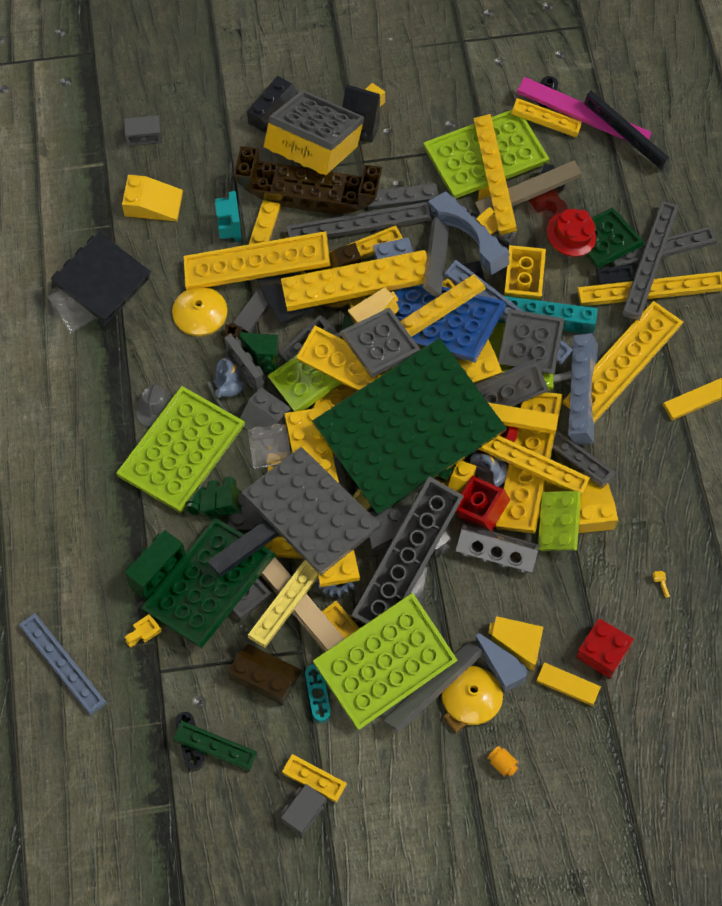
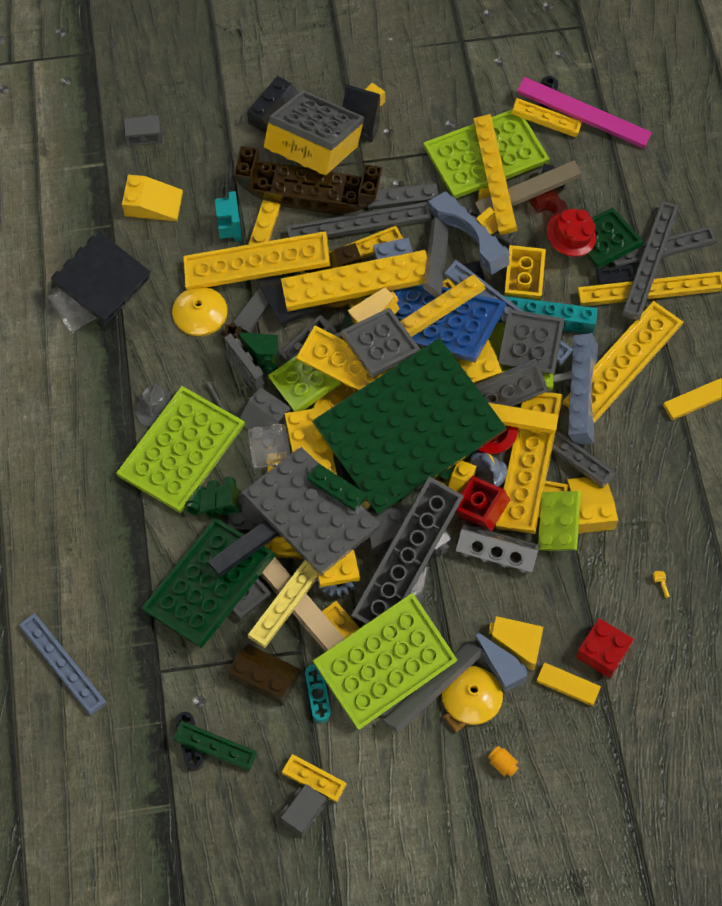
(145, 629): yellow plate -> none
(154, 564): dark green brick -> none
(227, 379): sand blue hair -> none
(336, 487): none -> dark green plate
(536, 464): yellow plate -> none
(626, 130): black tile -> none

